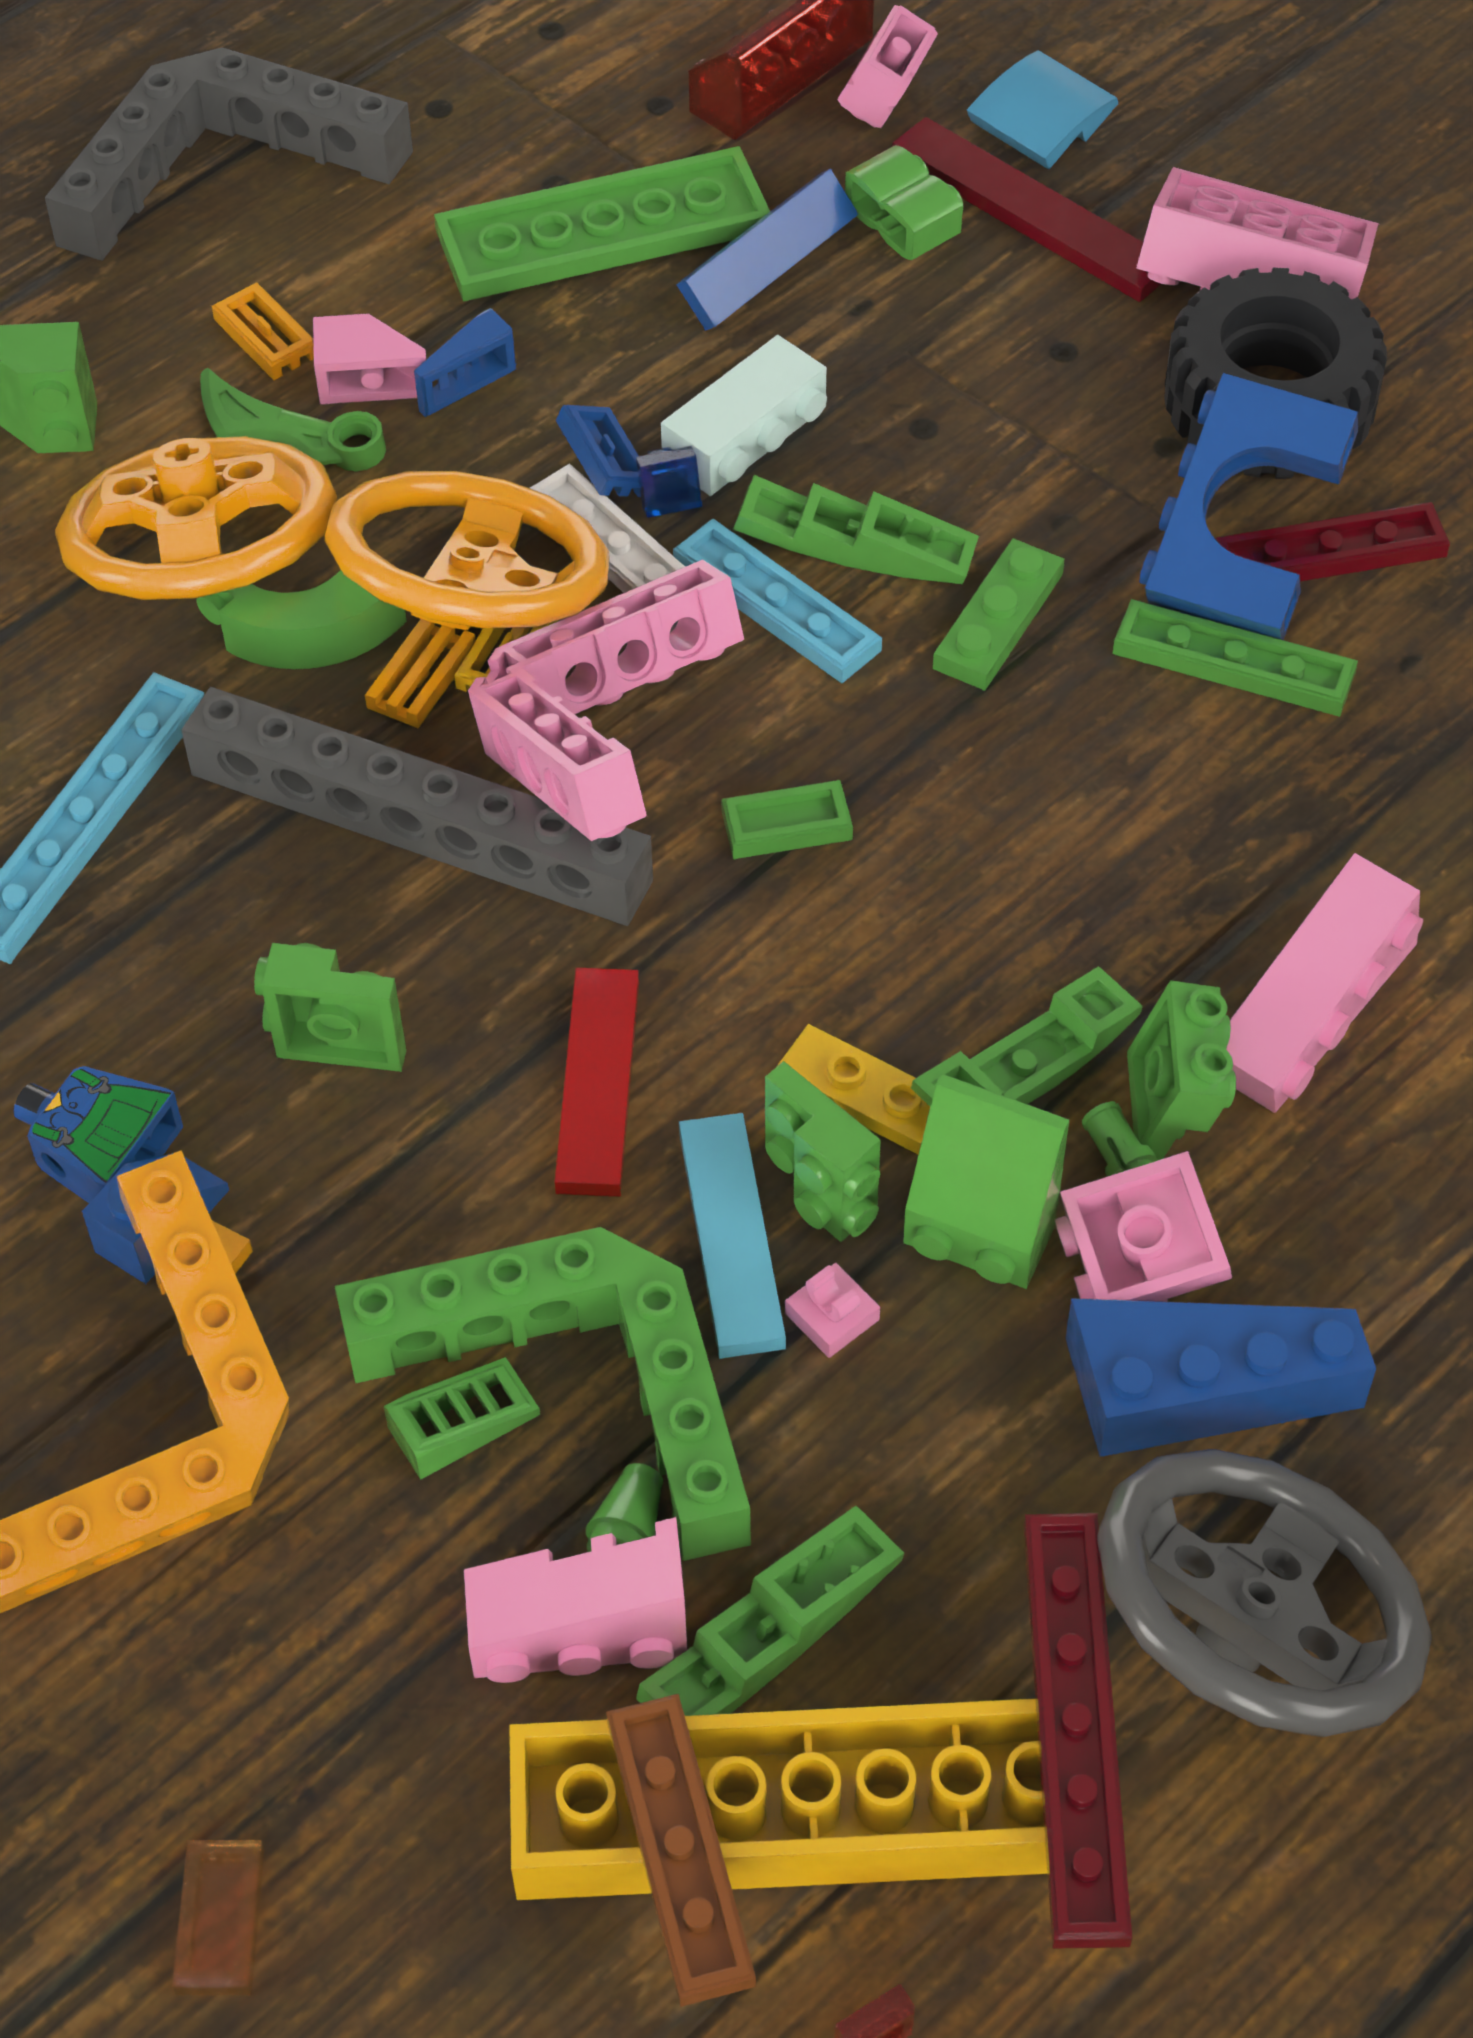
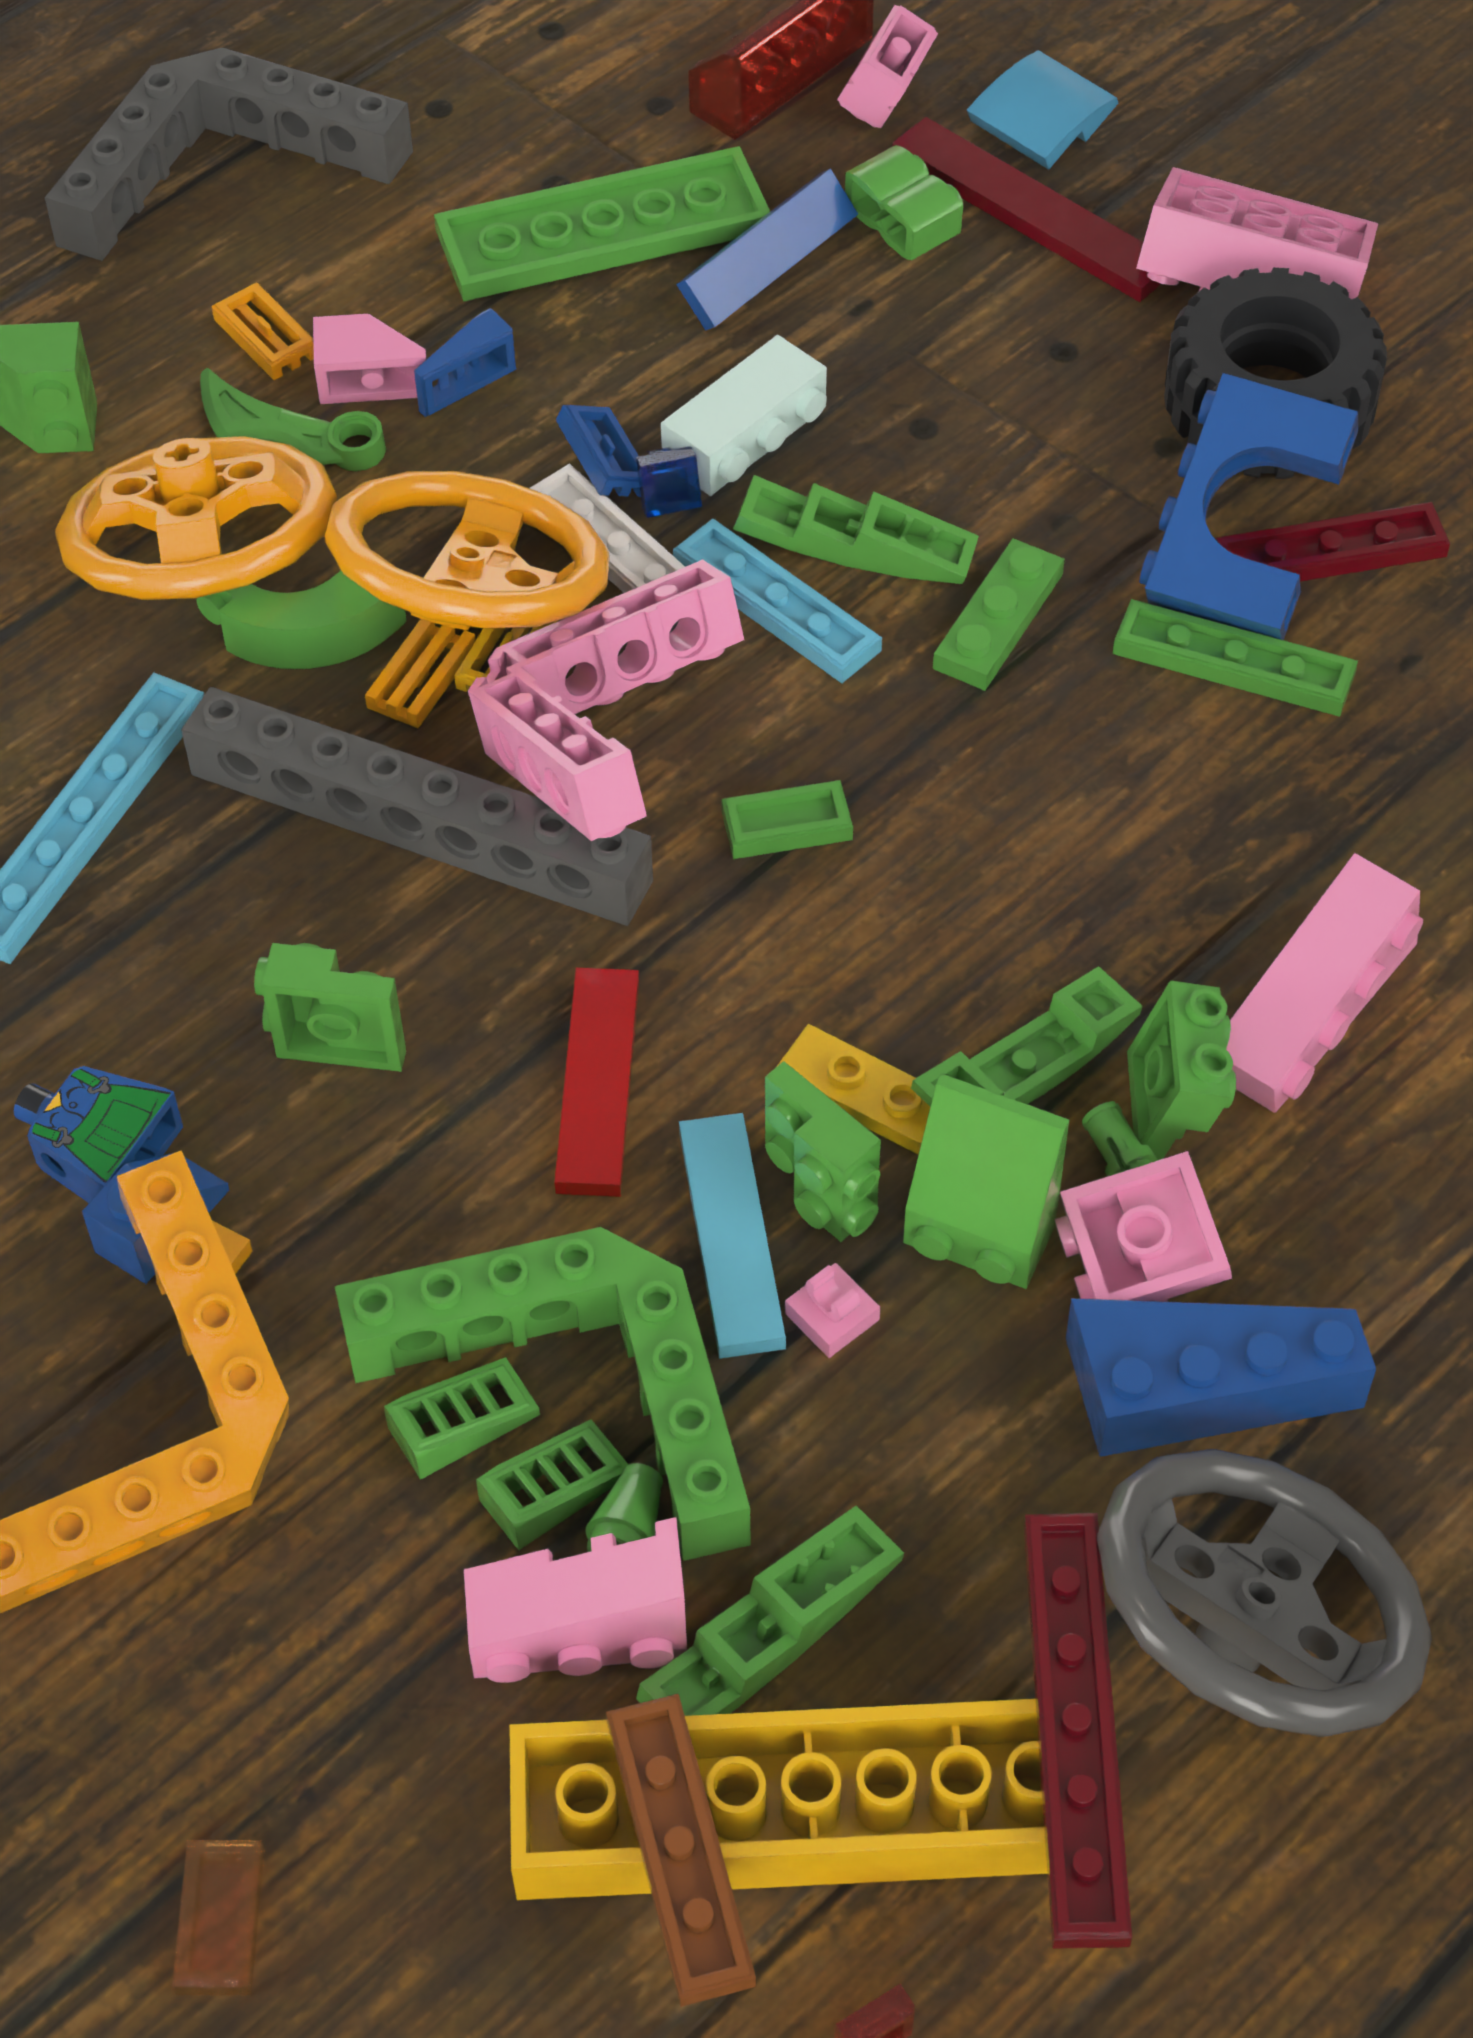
(520, 1472): none -> bright green slope

